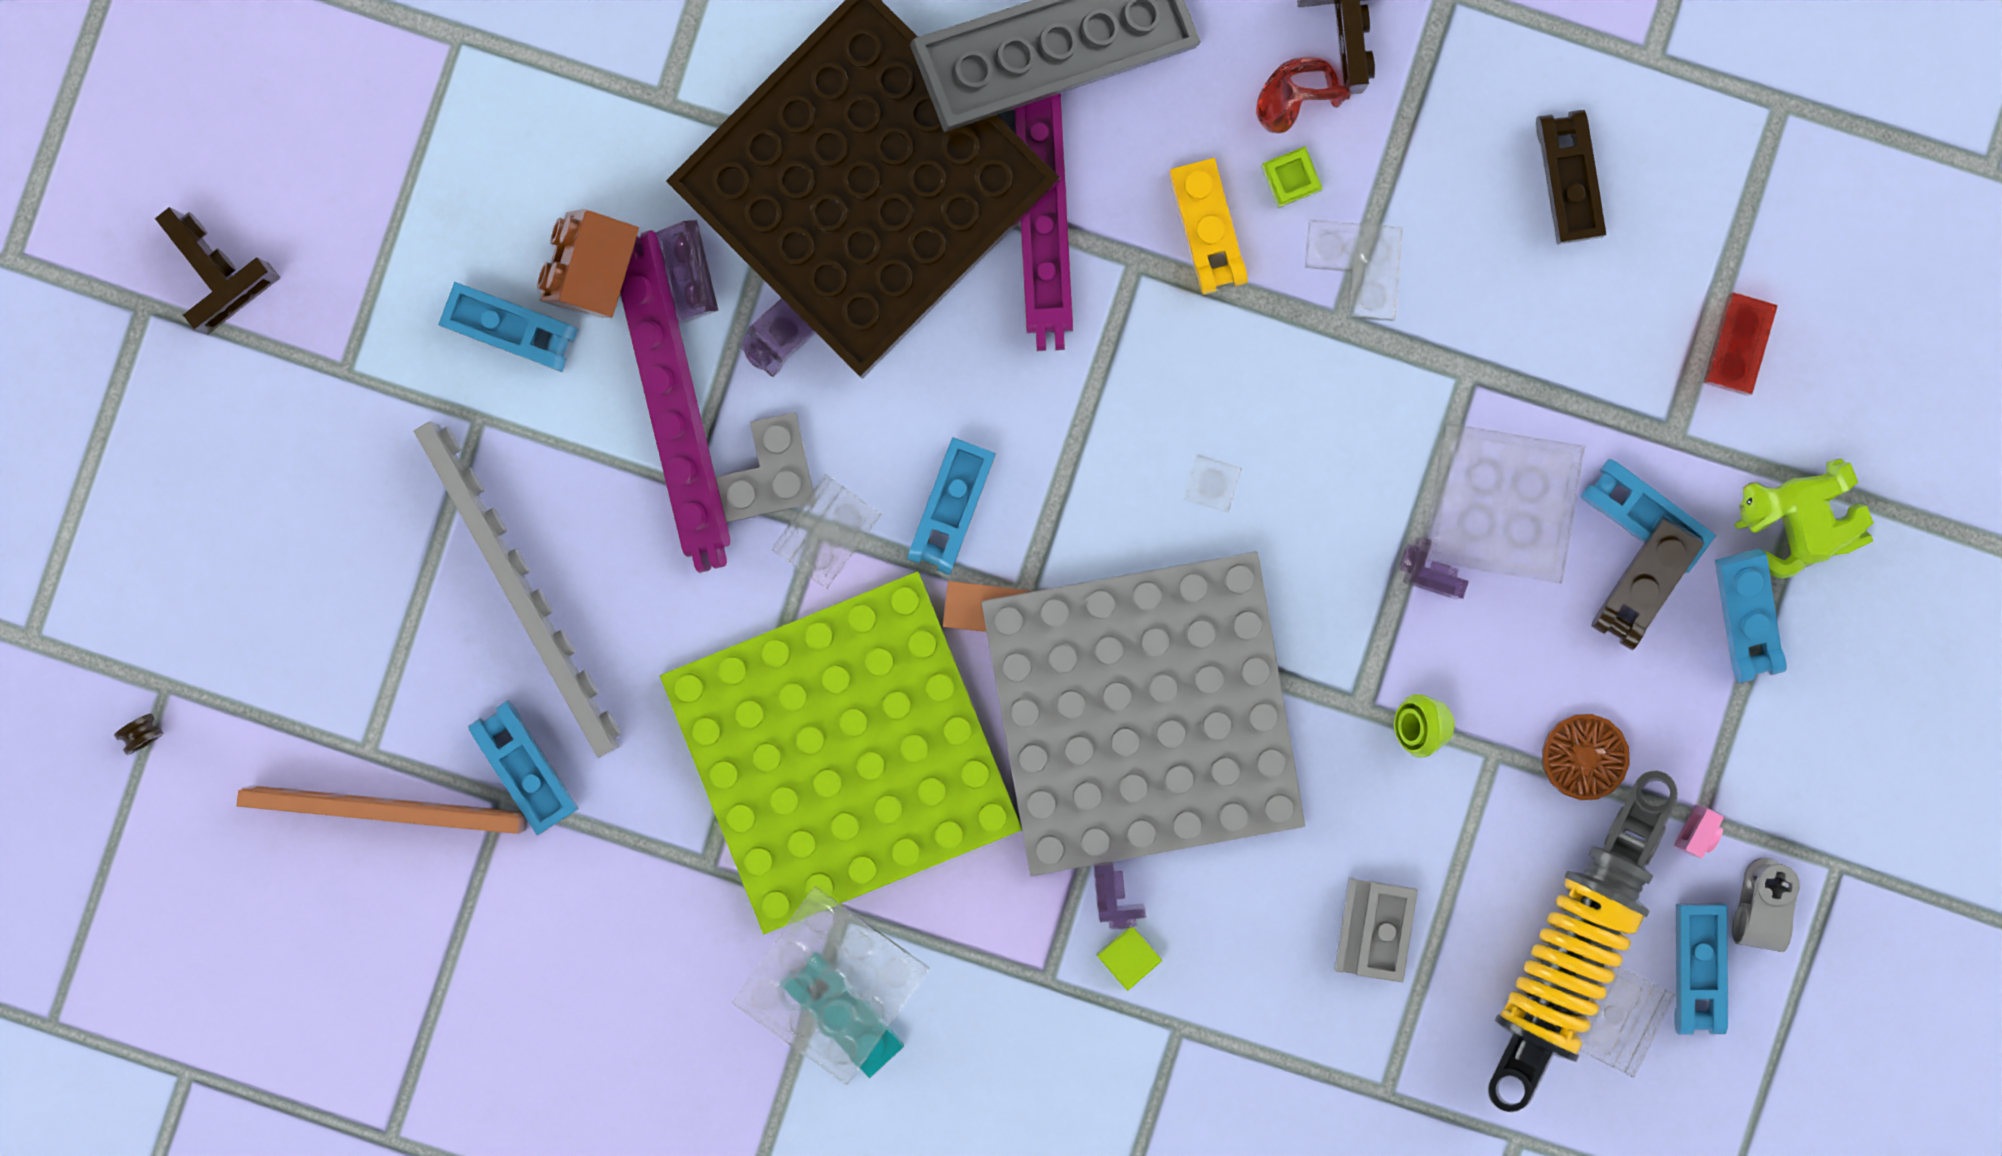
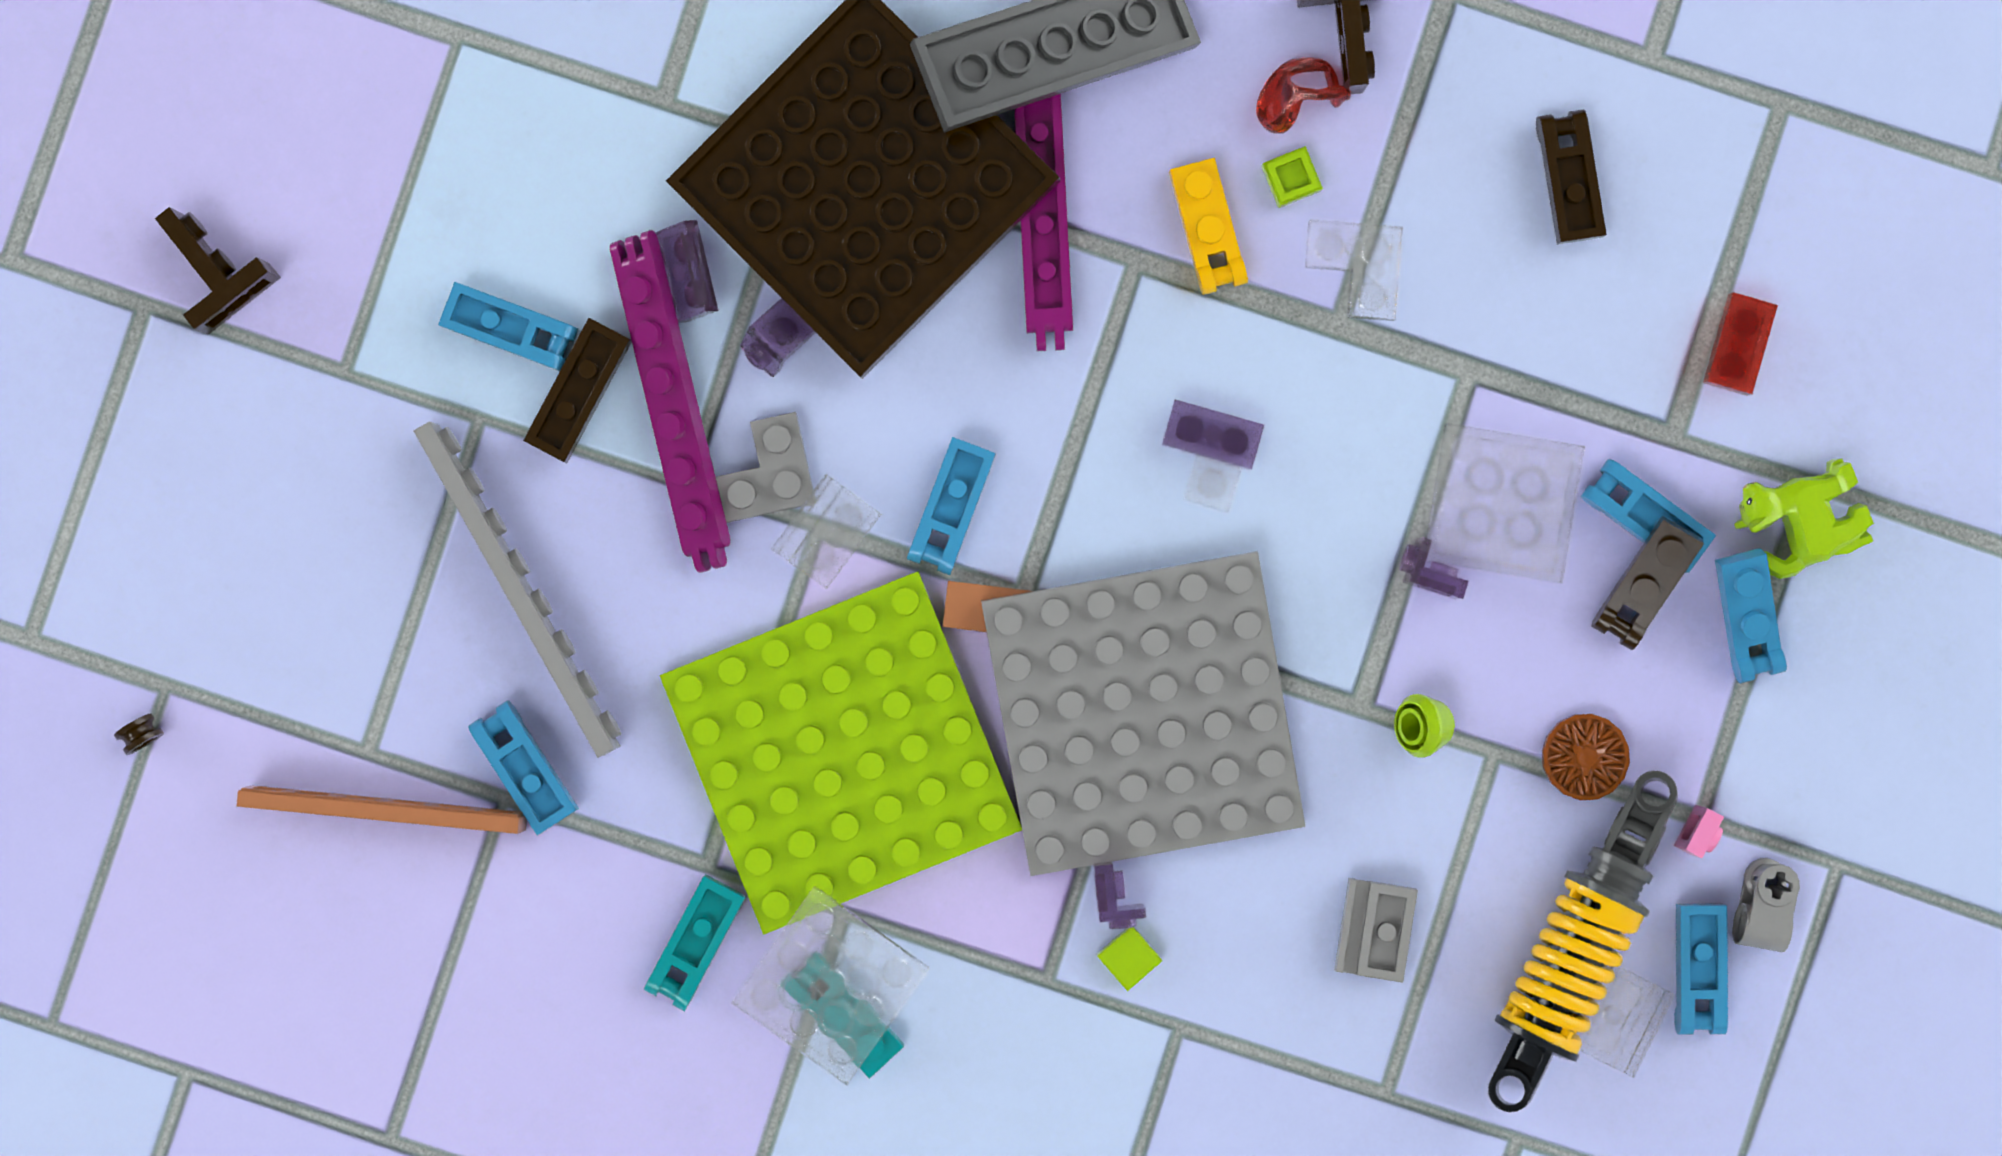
(577, 390): none -> dark brown plate
(587, 262): dark orange slope -> none
(695, 940): none -> teal plate
(1212, 434): none -> clear purple plate

